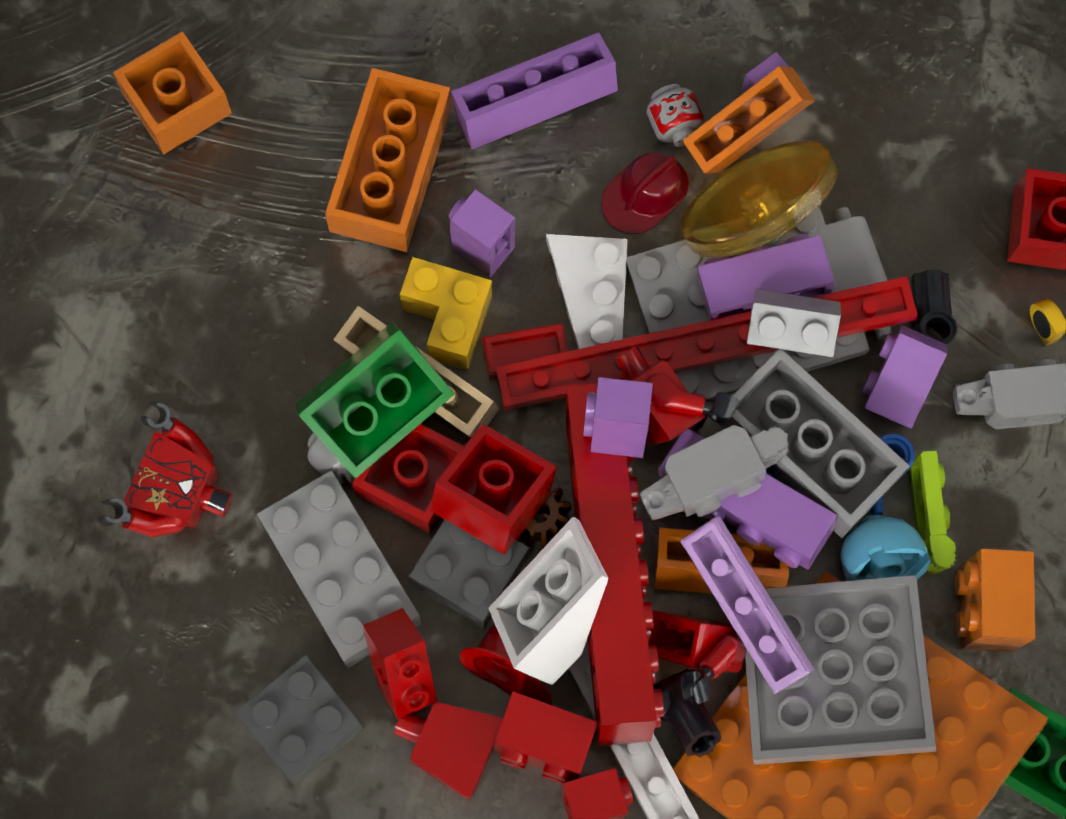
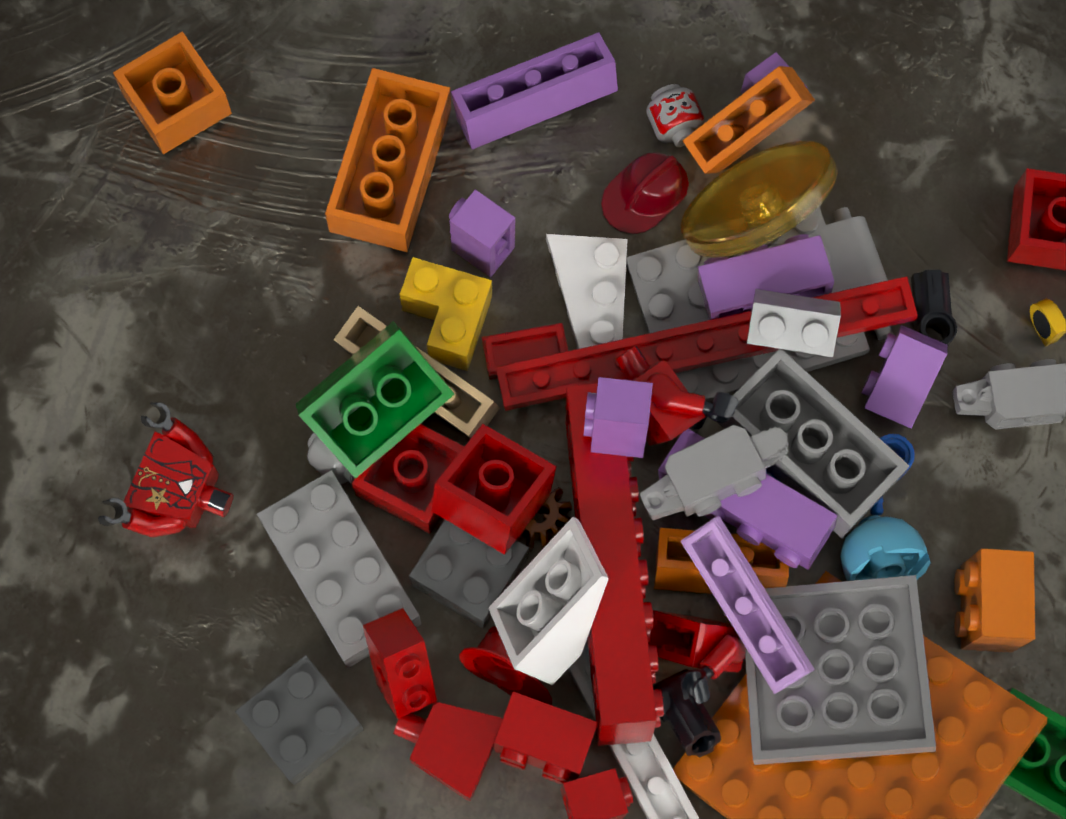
(930, 514): lime hinge -> none

